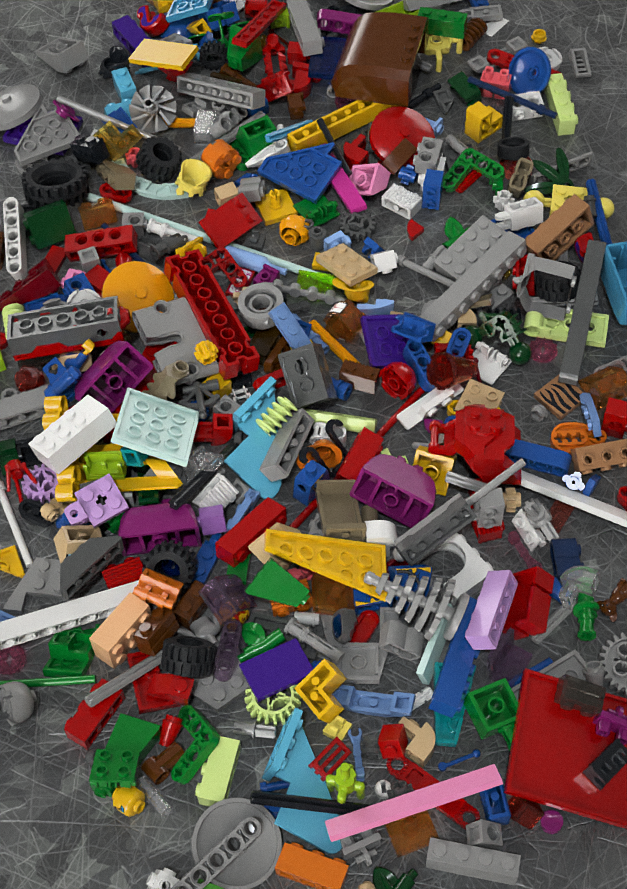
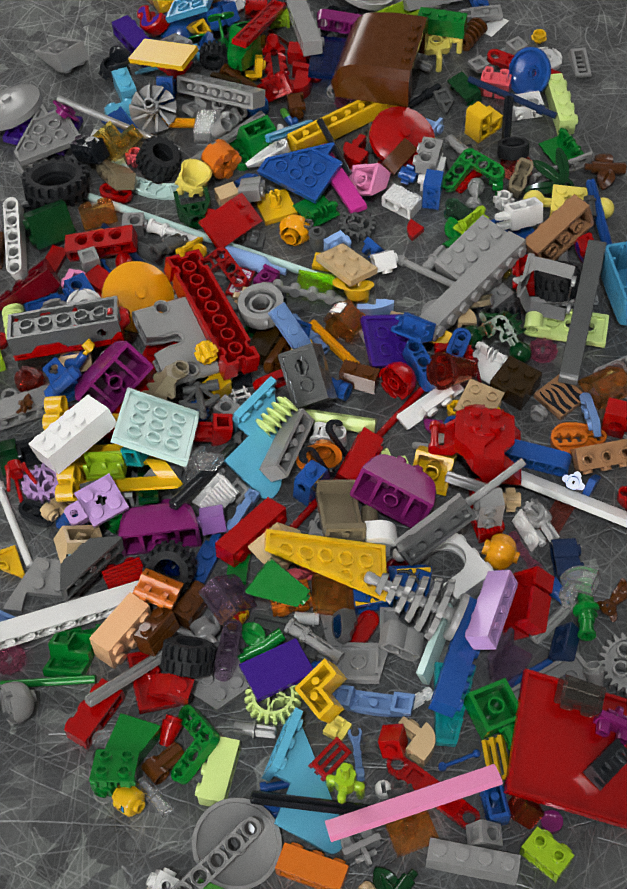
(25, 404): none -> reddish brown plant
(101, 734): none -> clear plate
(169, 84): none -> blue pin
(189, 212): none -> dark green piece
(259, 66): none -> yellow bracket
(287, 117): none -> arm
(458, 212): none -> clear green piece
(468, 221): none -> lime hinge
(475, 188): none -> light grey piece
(487, 753): none -> yellow tile
(500, 551): none -> light orange plant
(517, 381): none -> dark brown brick
(547, 853): none -> lime brick
(563, 141): none -> green hinge
(564, 643): none -> dark blue slope
(605, 169): none -> reddish brown plant

